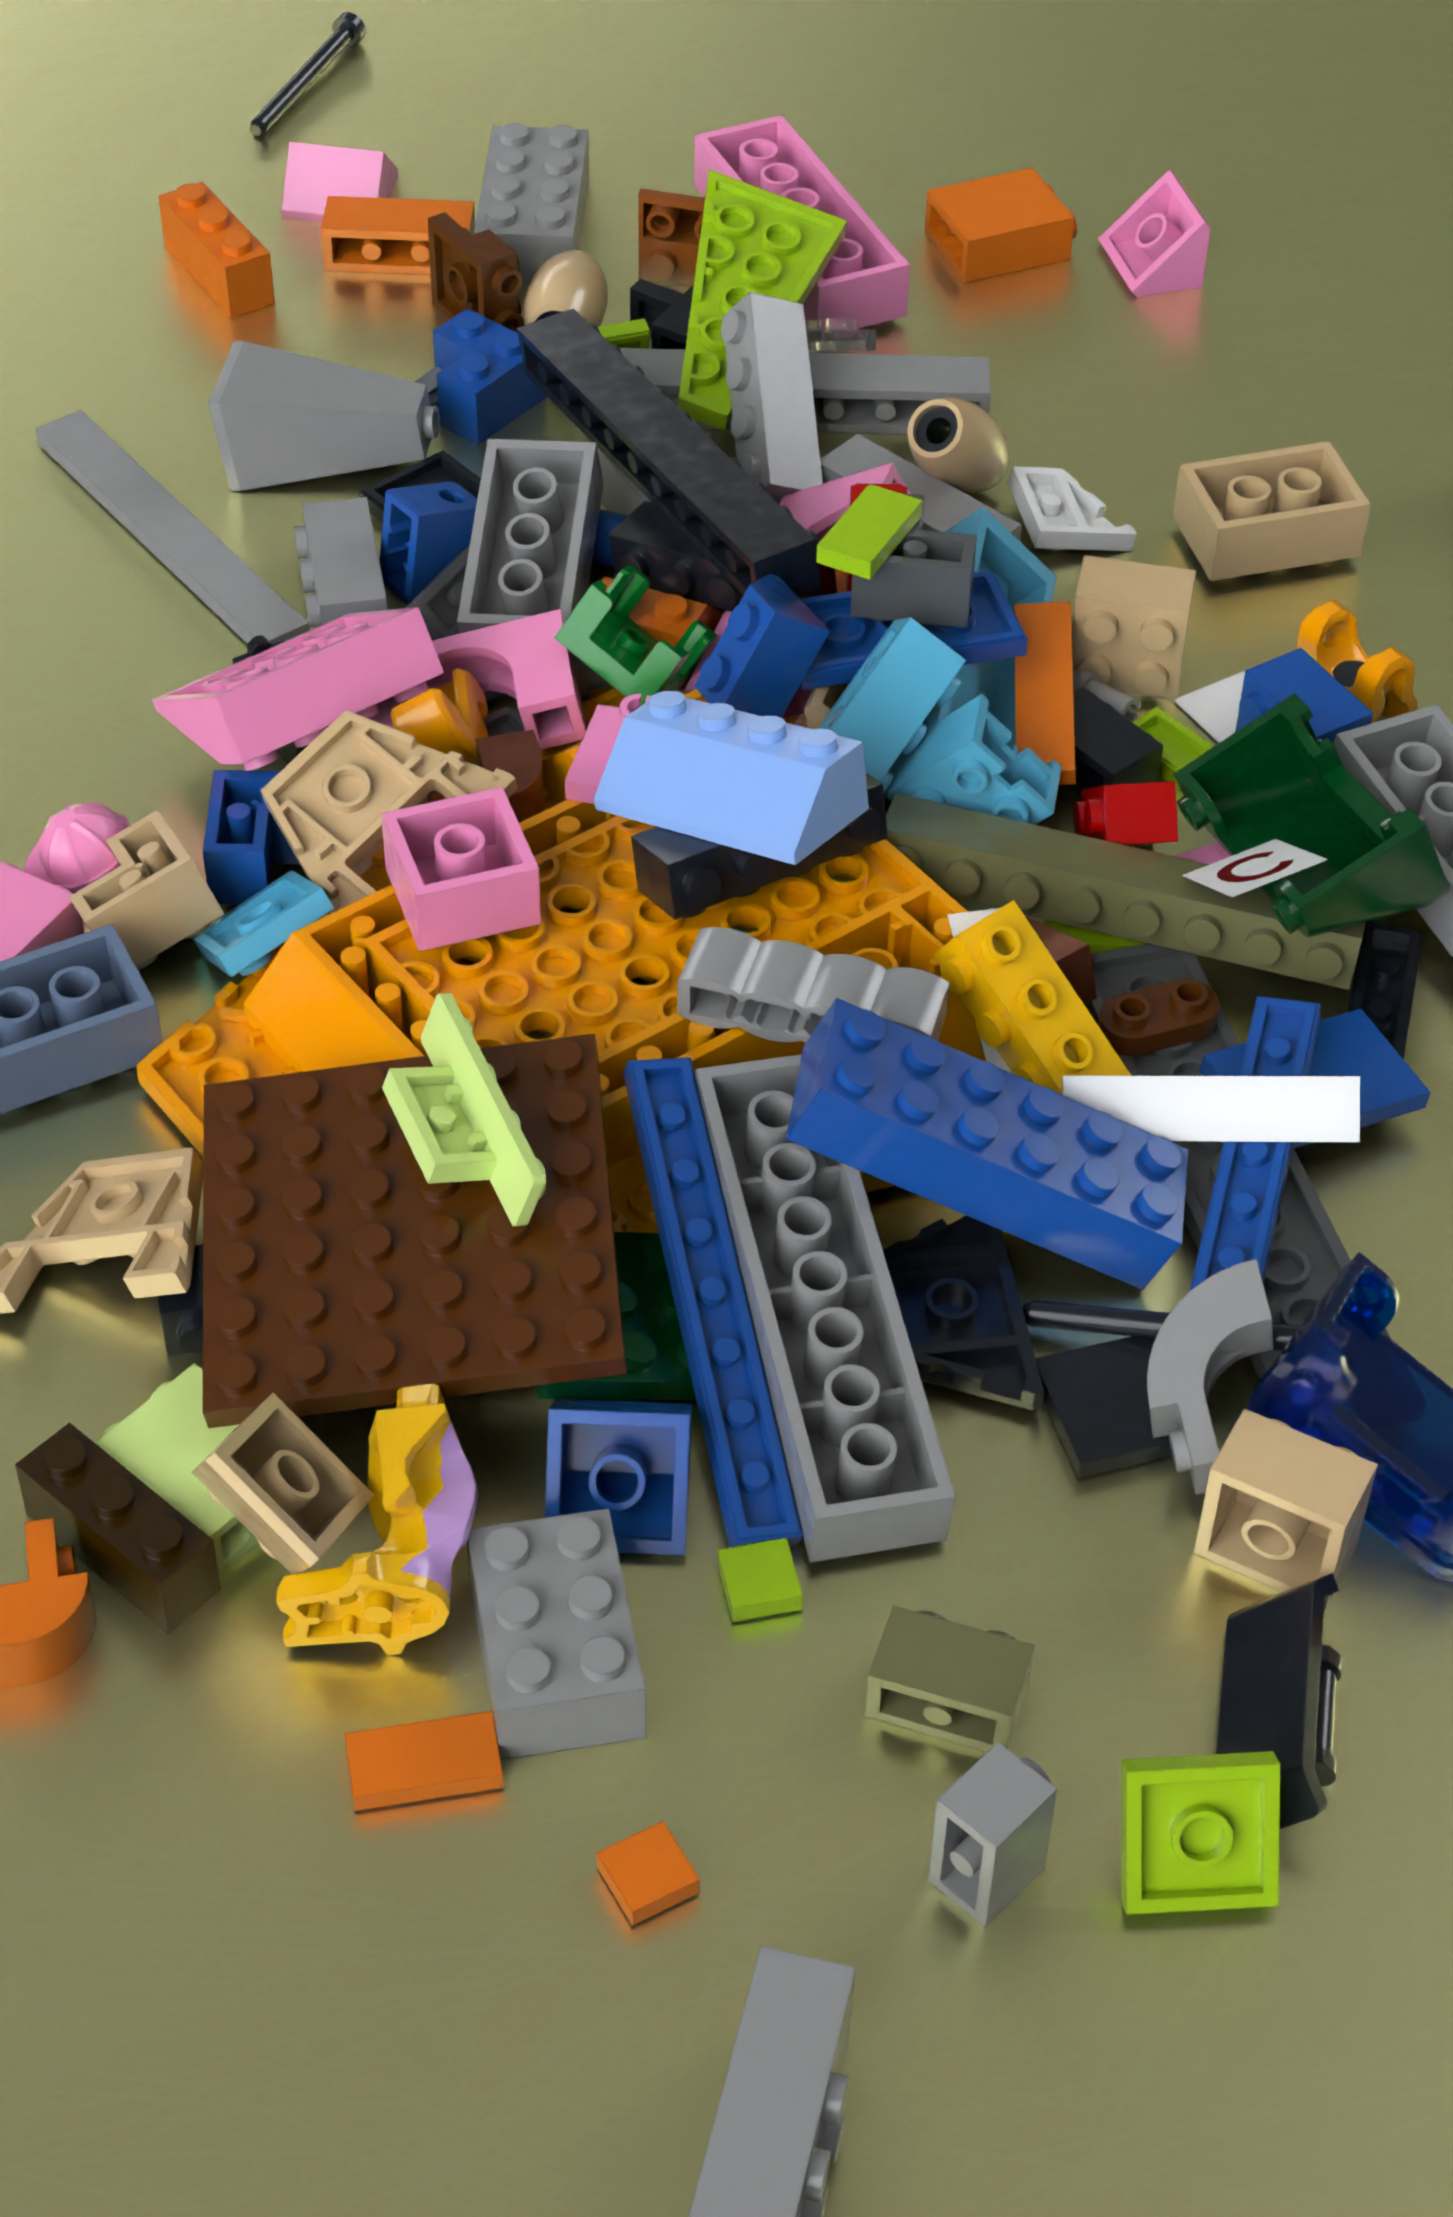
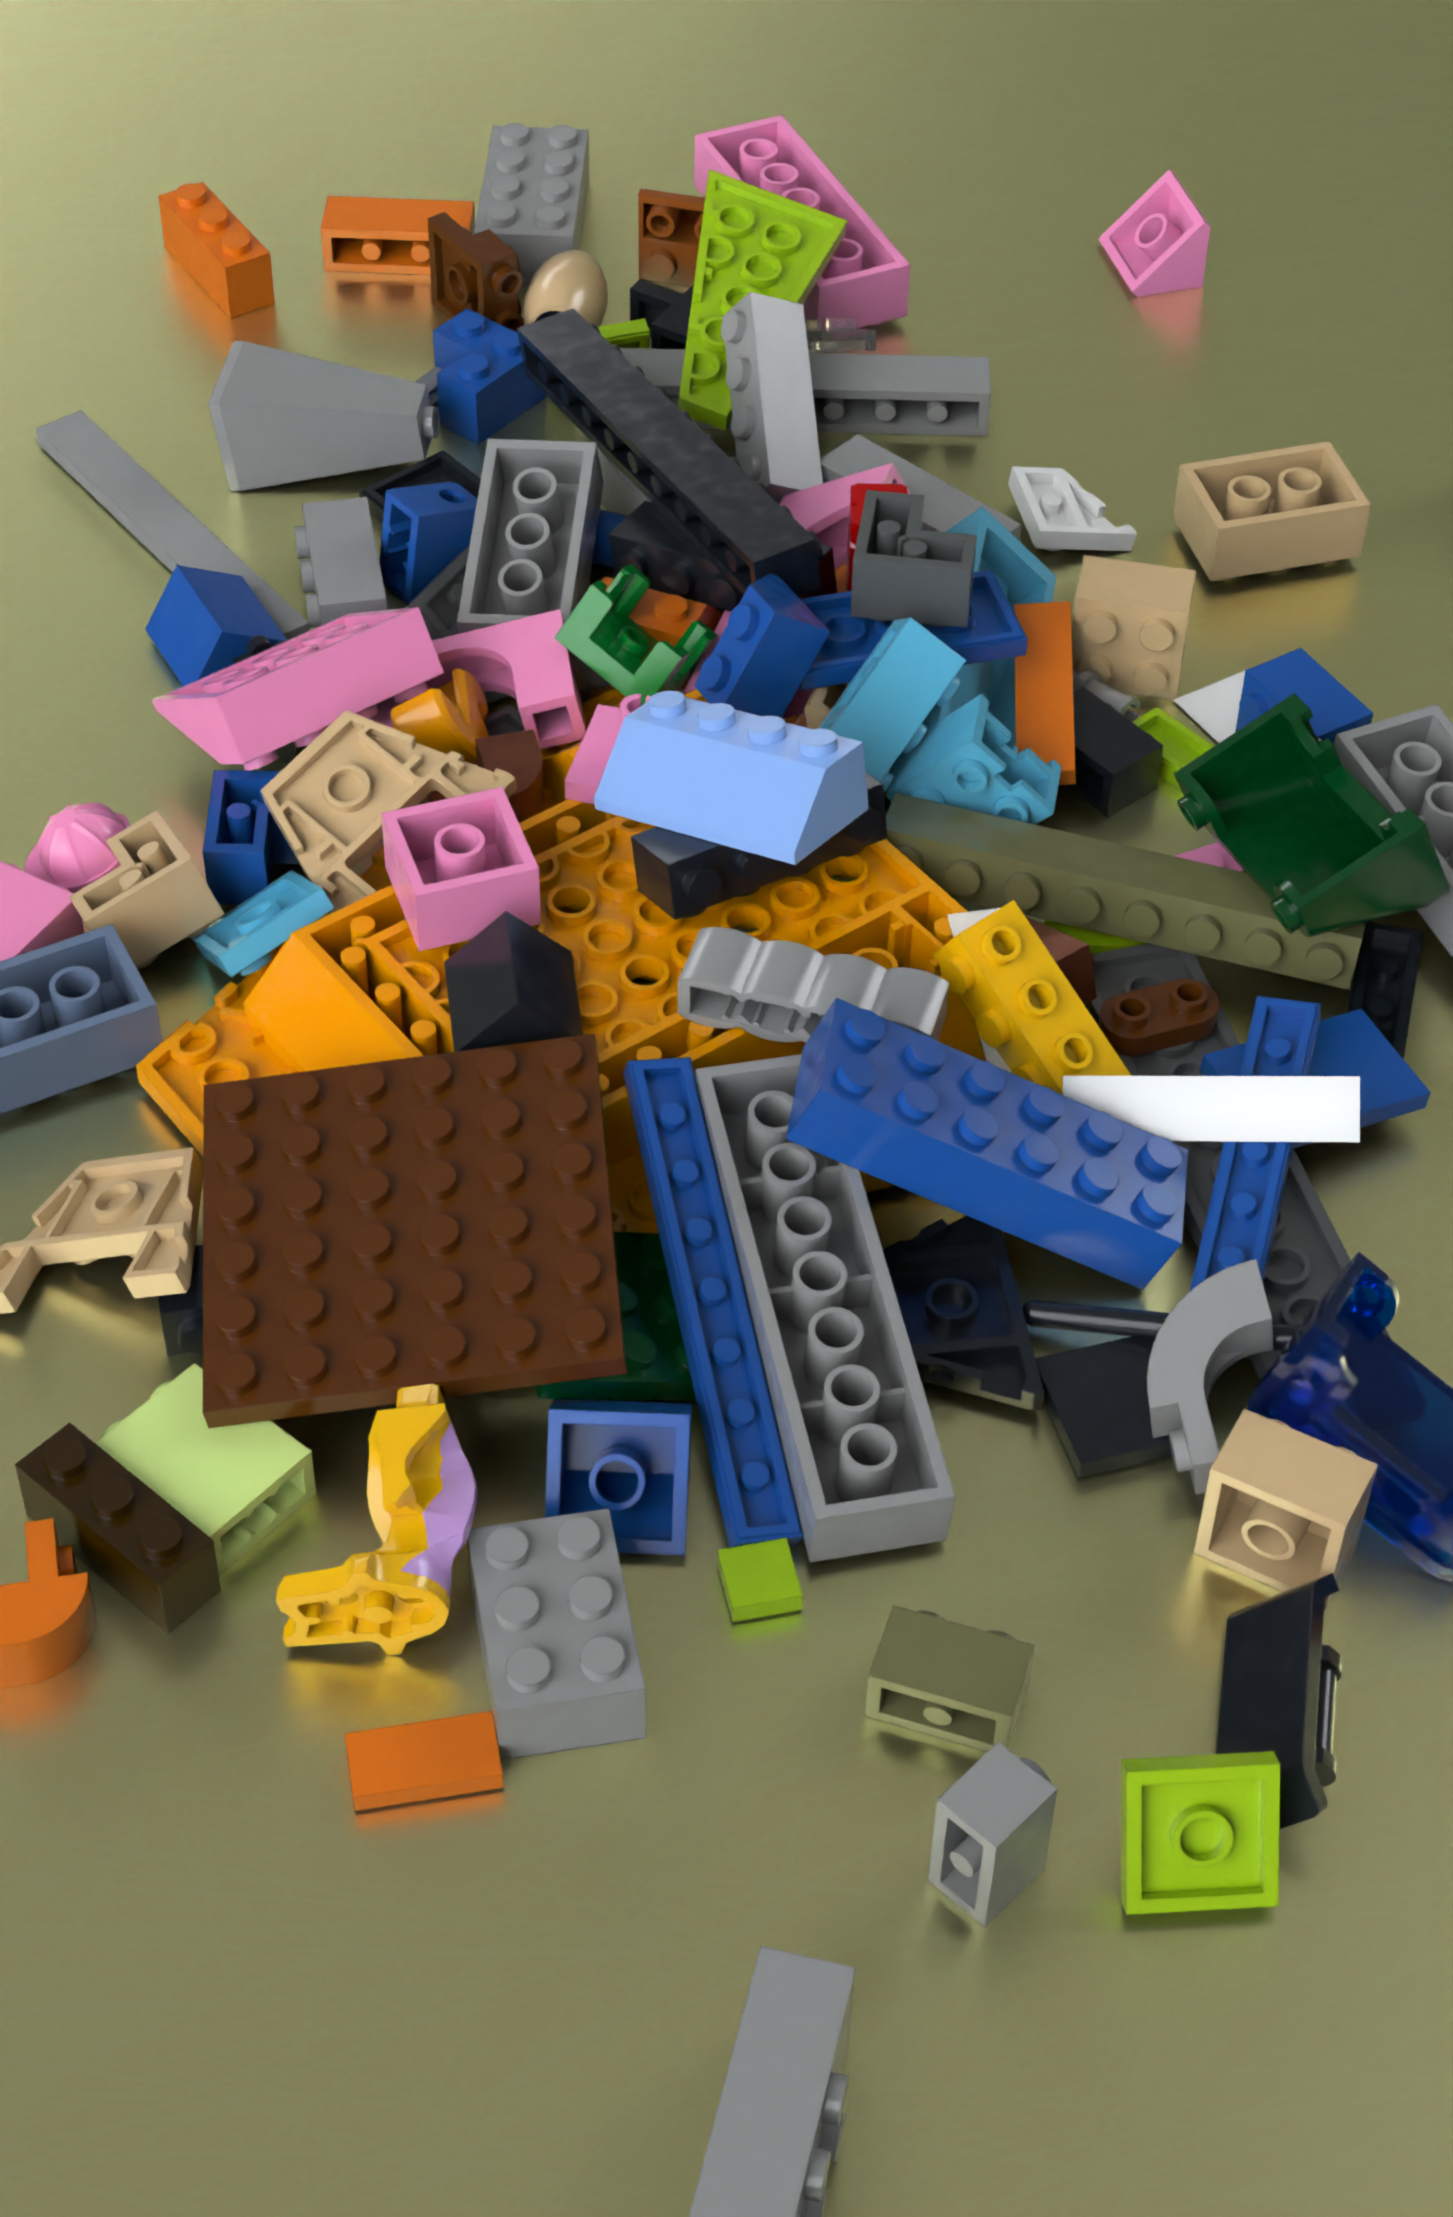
(207, 622): none -> blue slope
(283, 1485): tan slope -> none
(326, 171): bright pink slope -> none
(347, 31): black bar -> none
(461, 1117): yellowish green bracket -> none
(511, 988): none -> black slope
(647, 1873): orange tile -> none
(869, 531): lime tile -> none
(958, 444): tan piece -> none
(999, 225): orange brick -> none
(1128, 813): red brick -> none
(1254, 867): white sticker -> none
(1379, 682): light orange piece -> none

